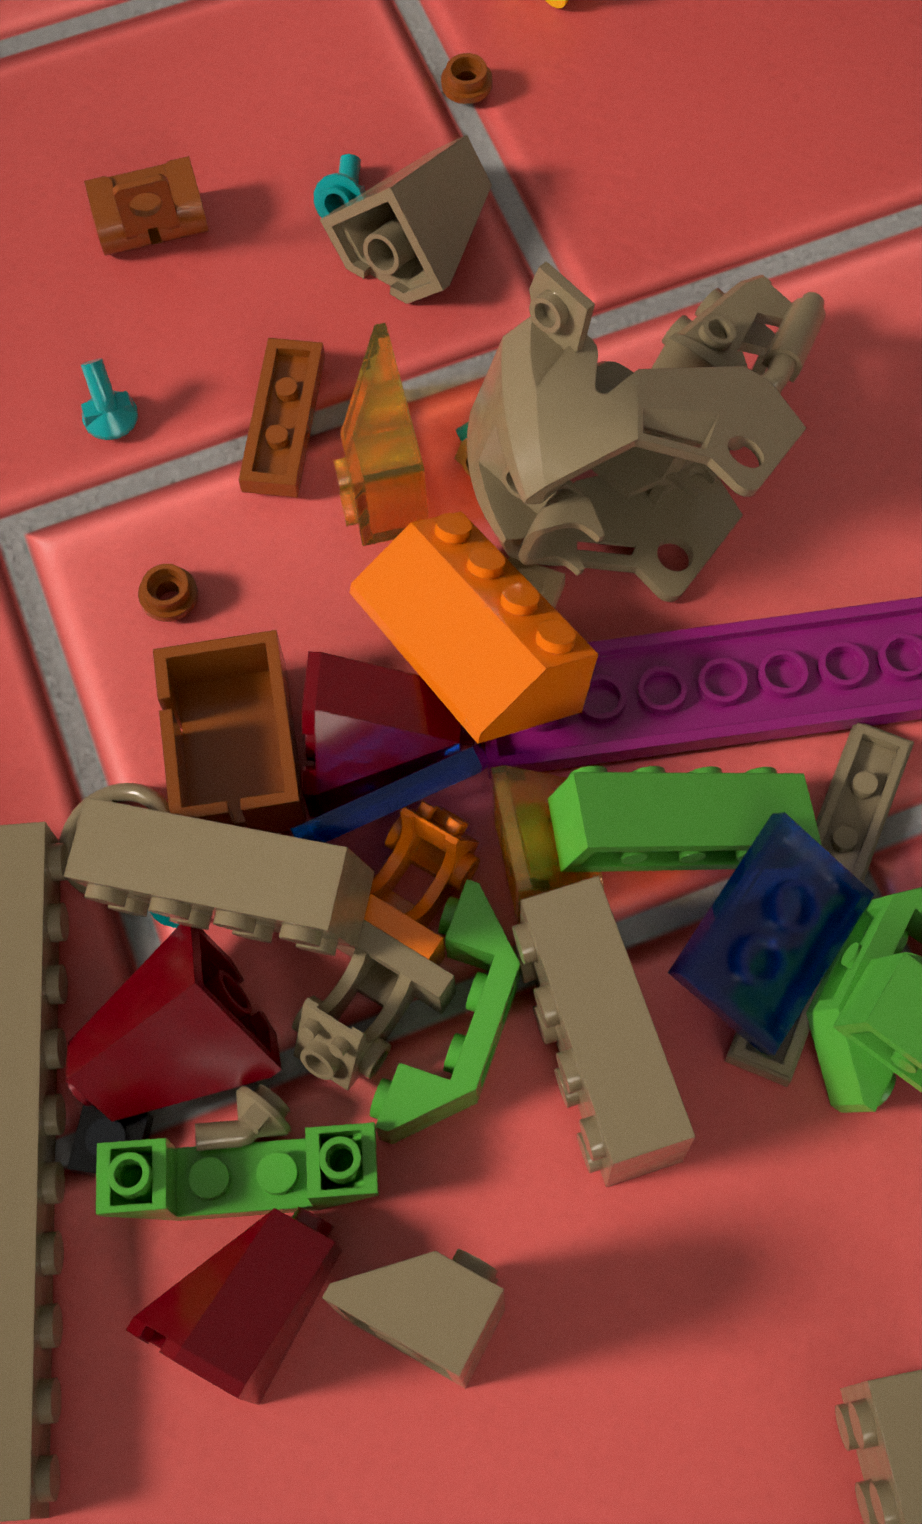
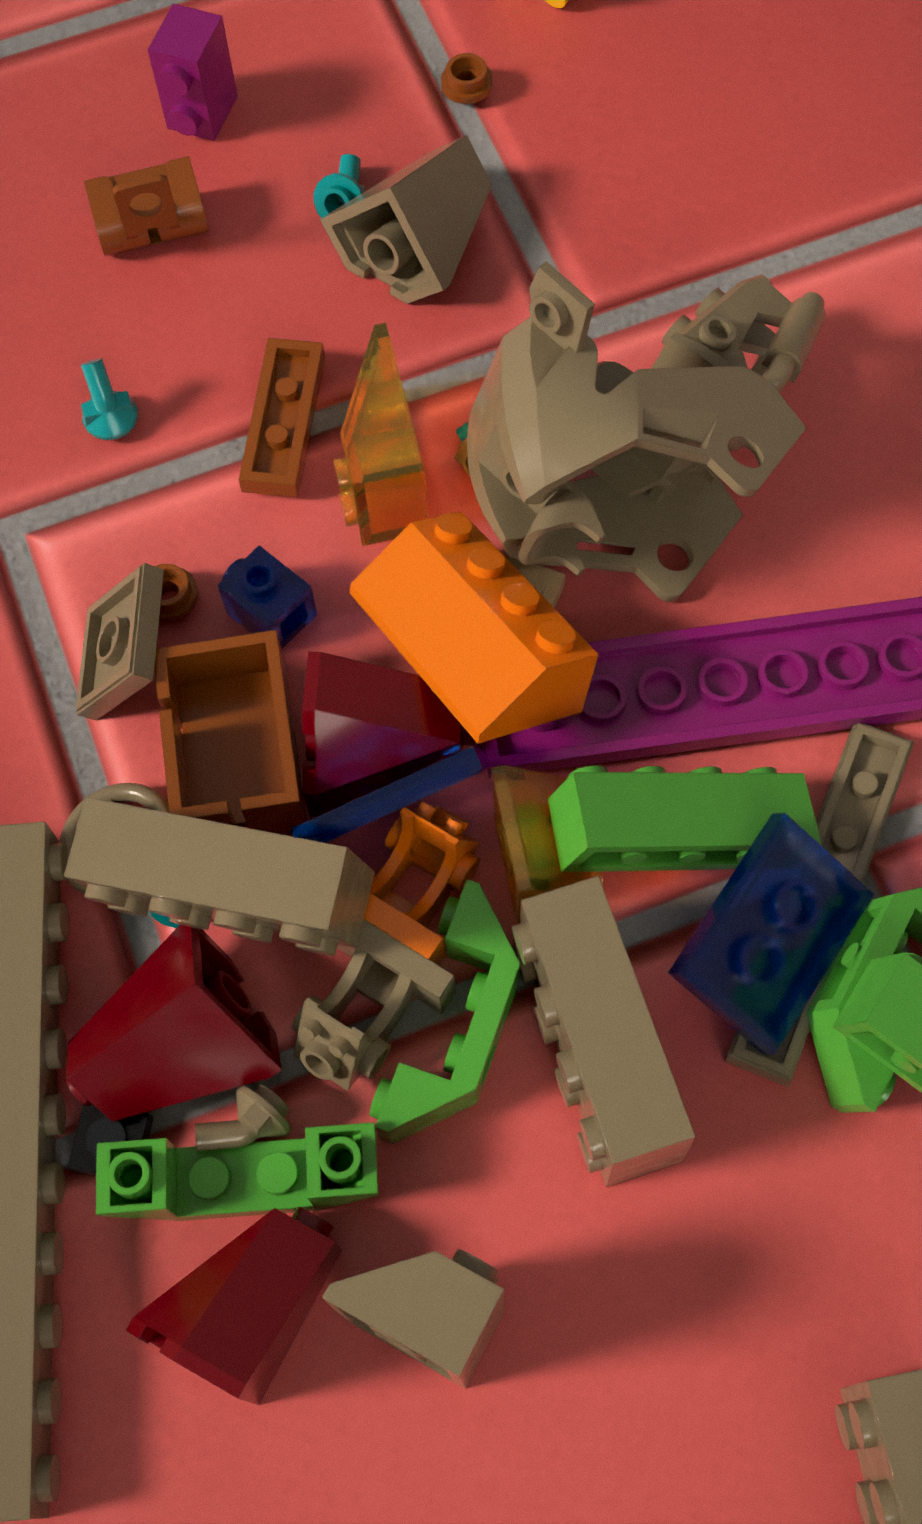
(120, 642): none -> dark tan tile
(193, 71): none -> magenta brick
(267, 596): none -> clear blue brick

